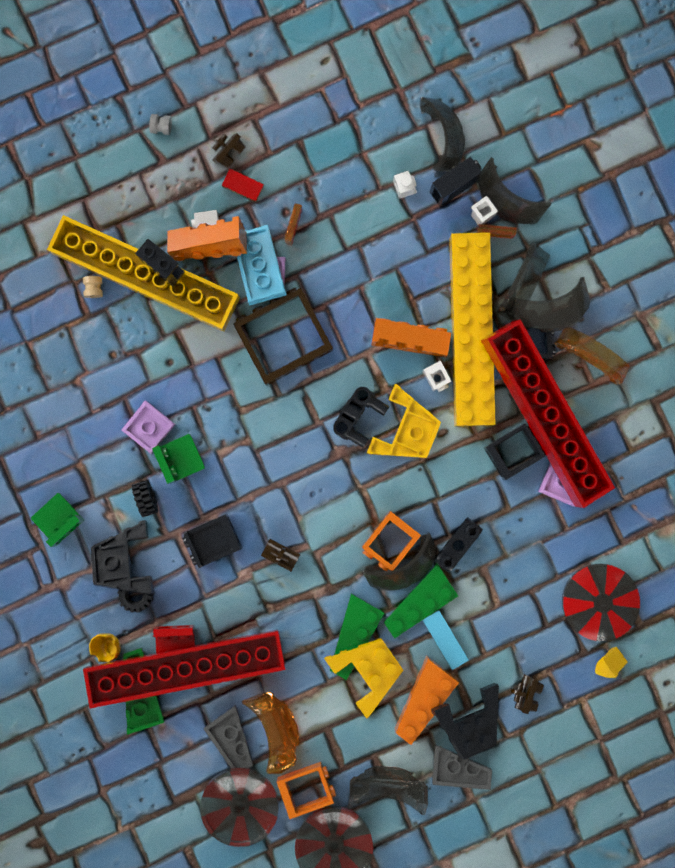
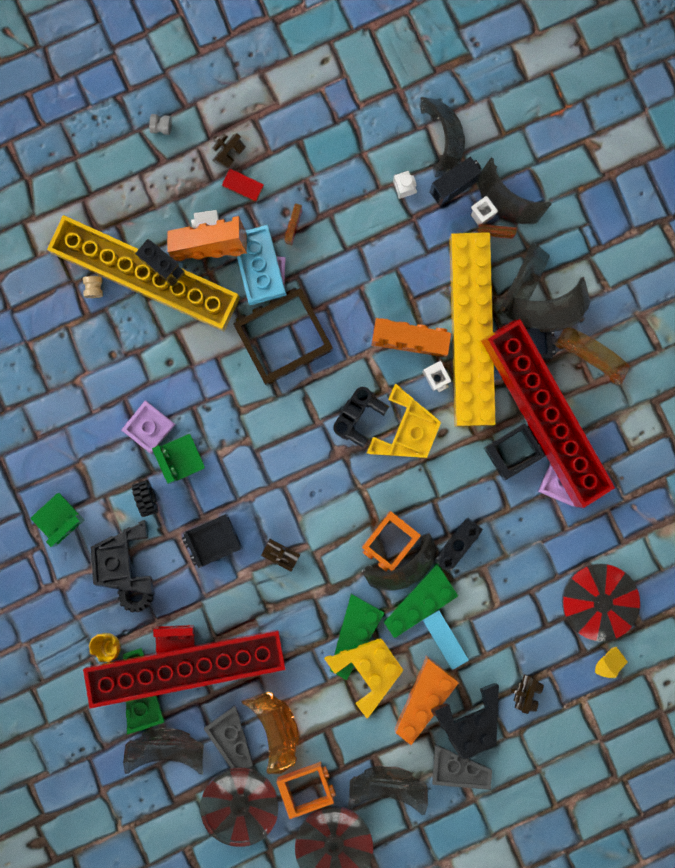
(164, 745): none -> clear smoke windscreen

